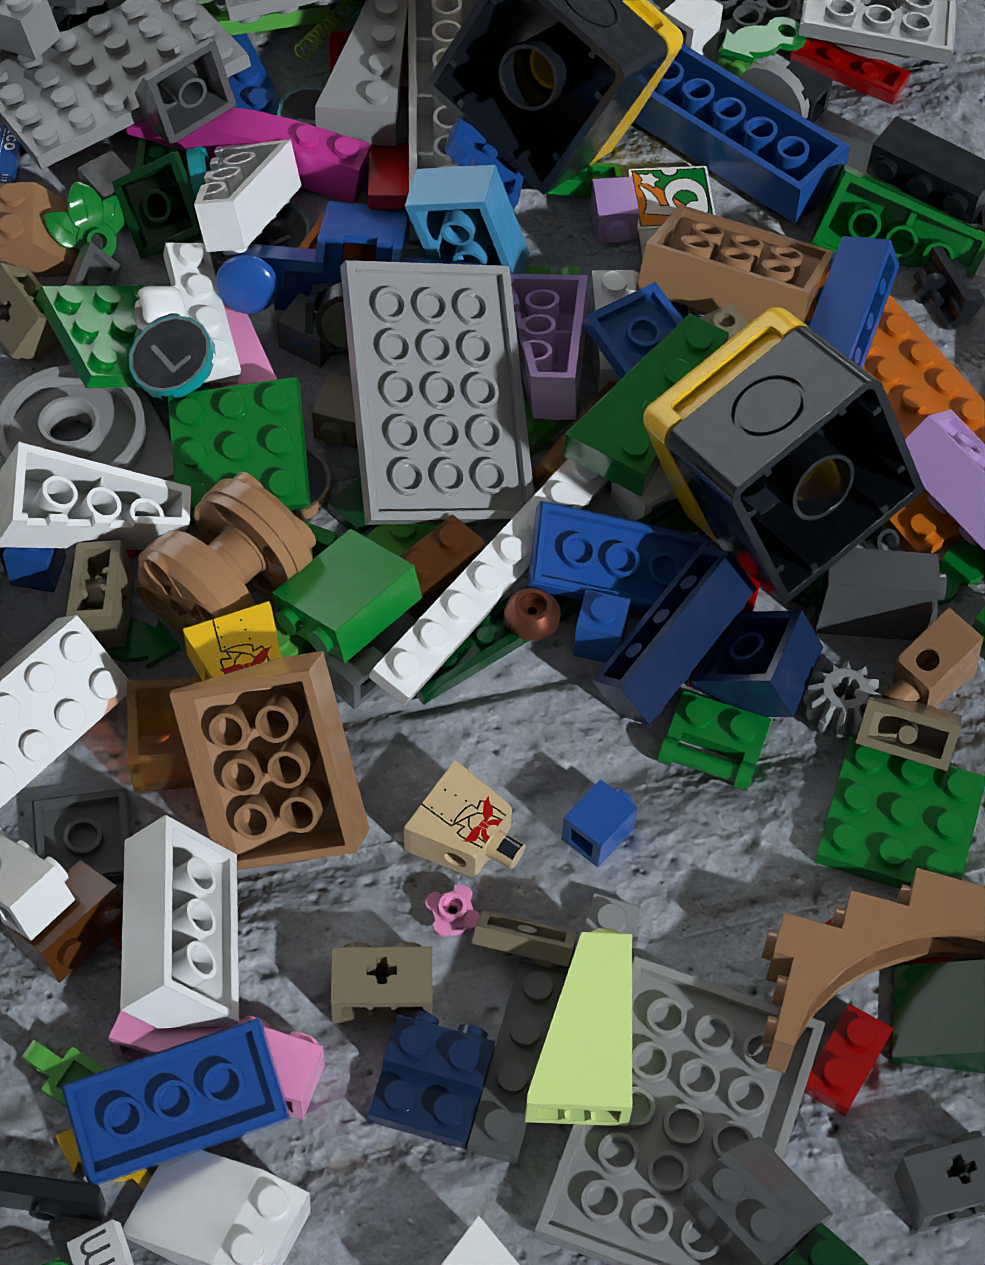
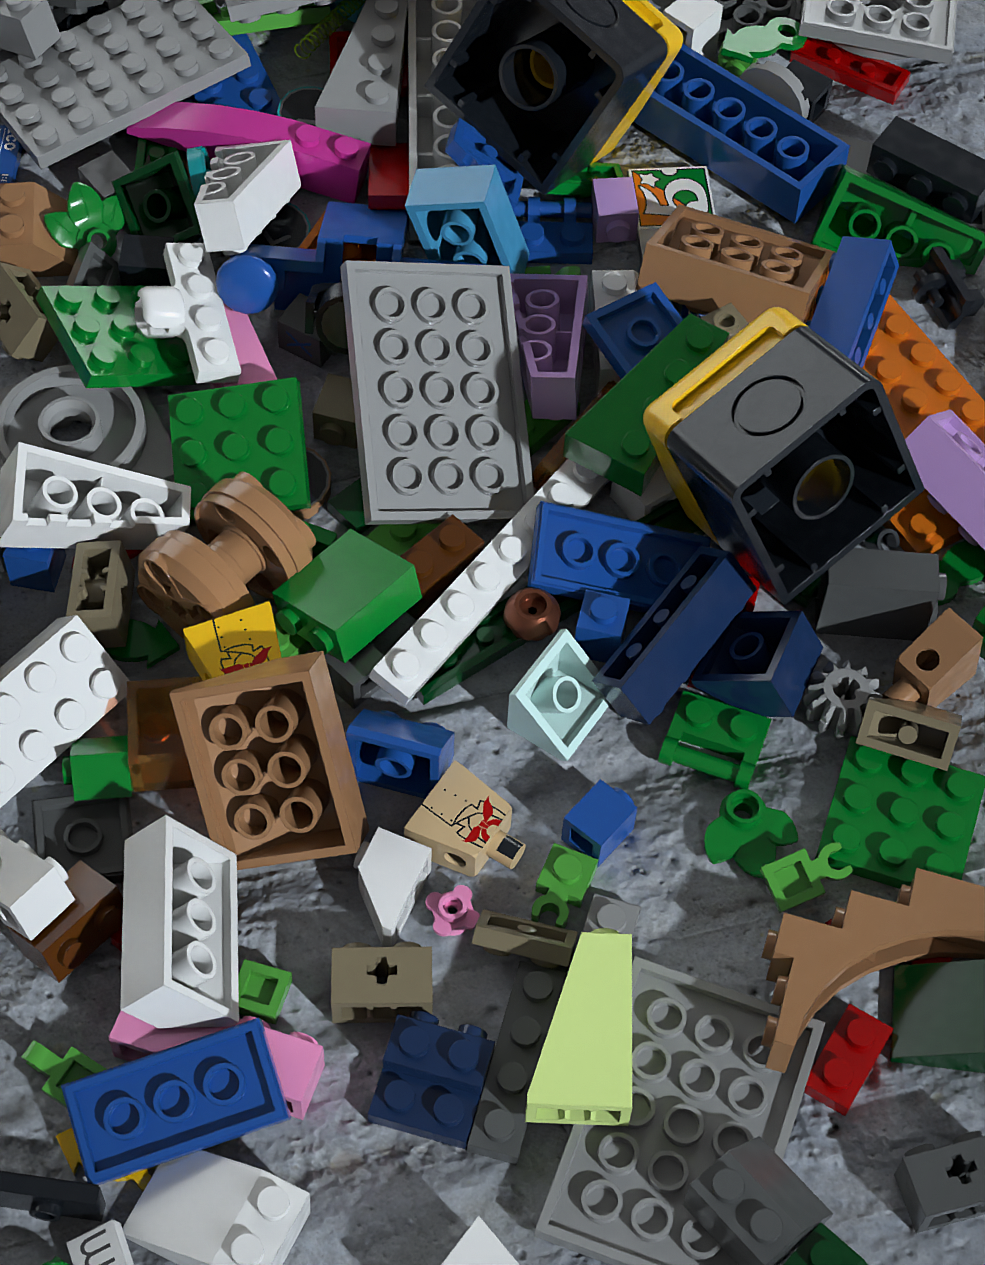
(98, 768): none -> green brick
(143, 260): none -> black brick
(172, 357): black tile -> none
(185, 92): dark grey slope -> none
(262, 990): none -> bright green plate
(390, 880): none -> white slope
(399, 752): none -> blue slope
(556, 241): none -> blue plate
(557, 699): none -> light aqua slope
(563, 881): none -> bright green plate
(750, 840): none -> green plate
(797, 878): none -> bright green plate

